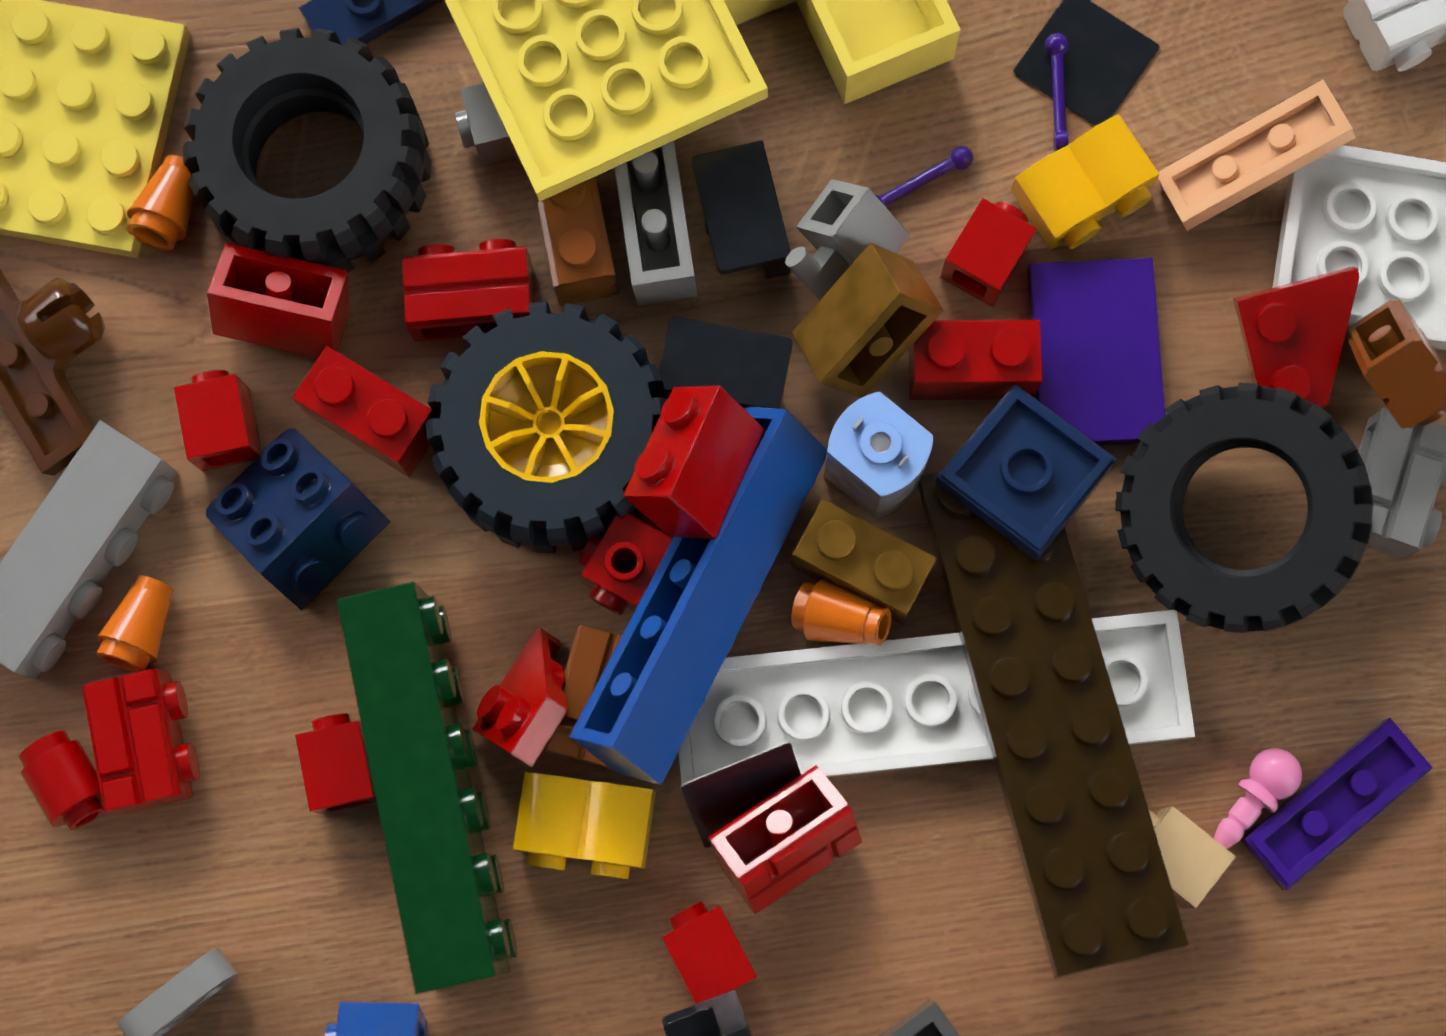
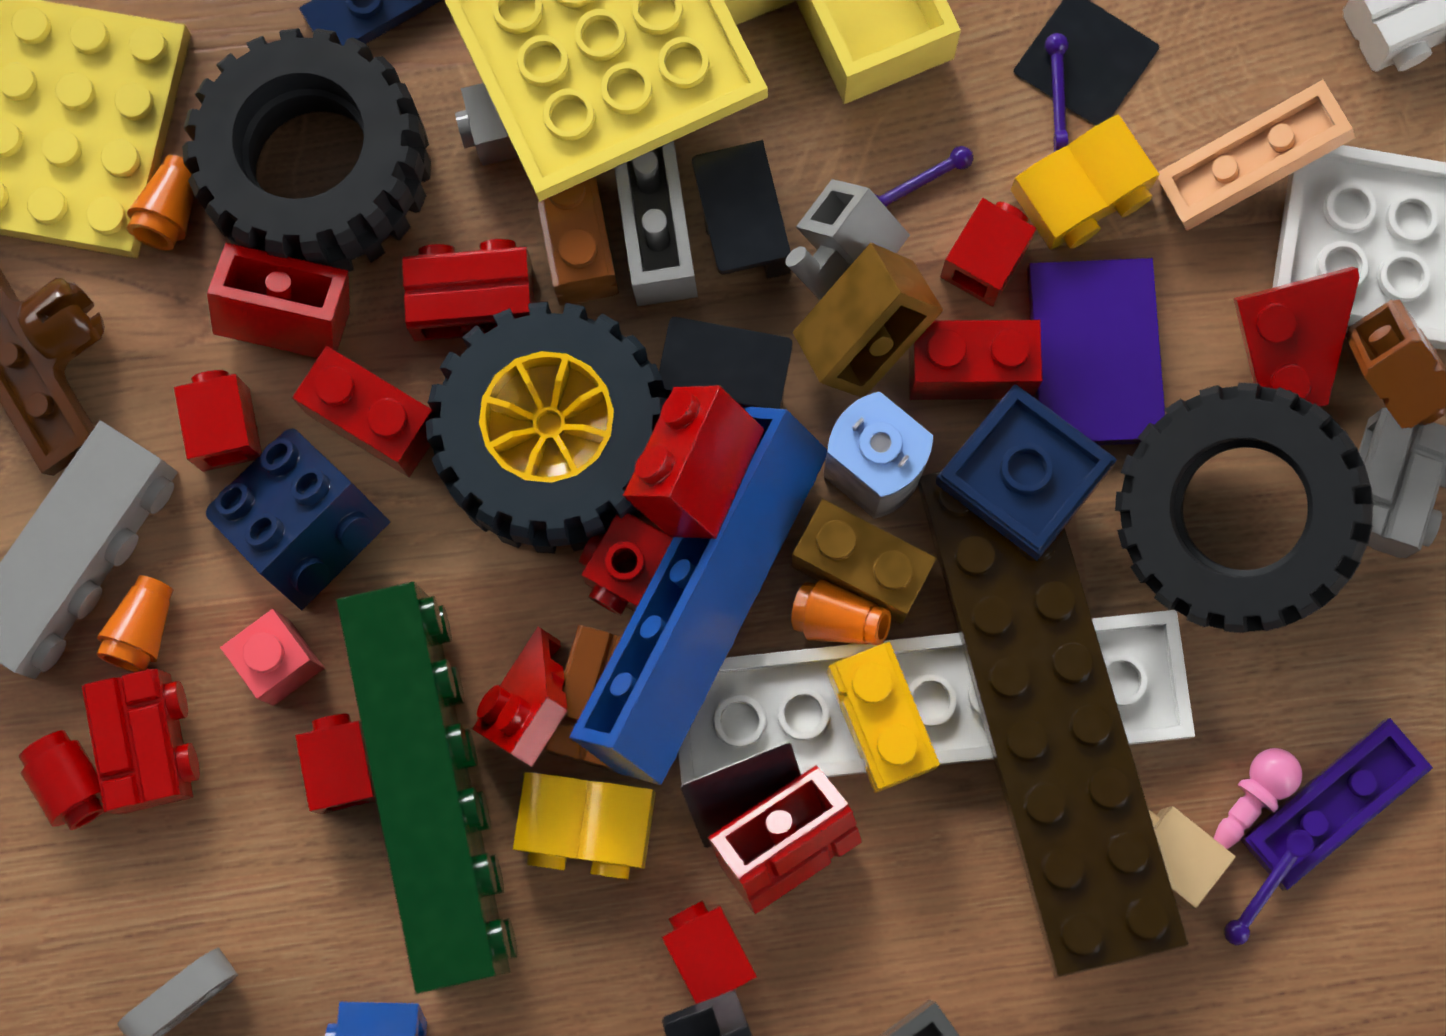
(272, 657): none -> coral brick
(882, 717): none -> yellow brick
(1299, 845): none -> dark purple hinge

